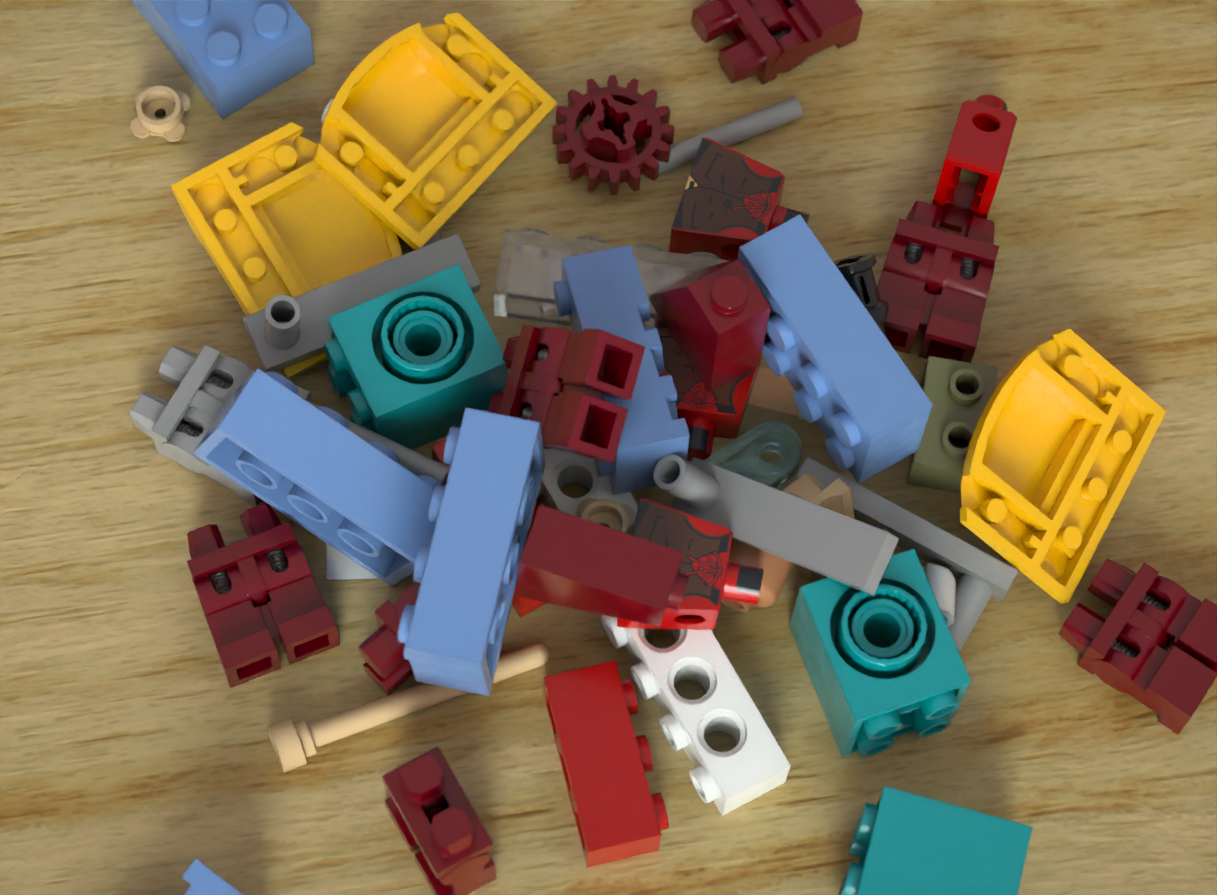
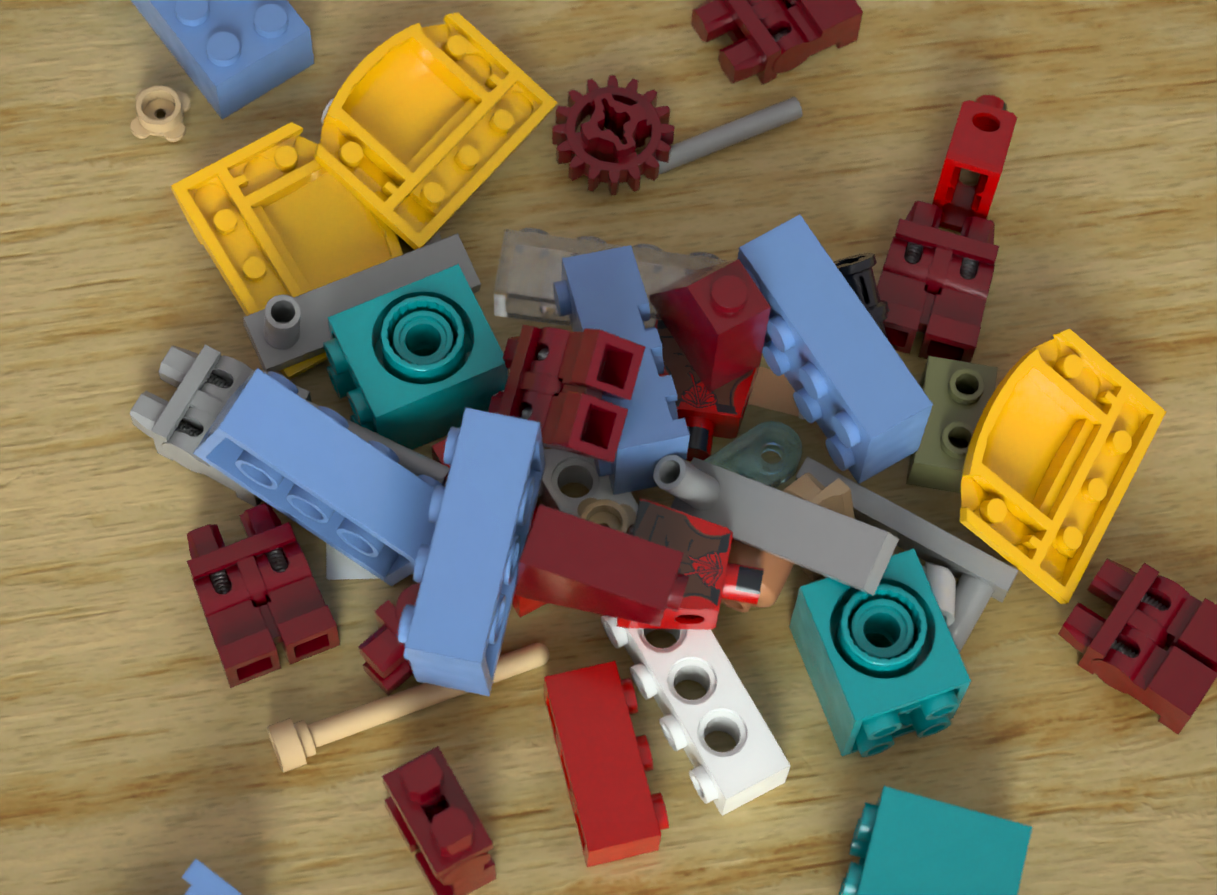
(727, 203): torso -> none

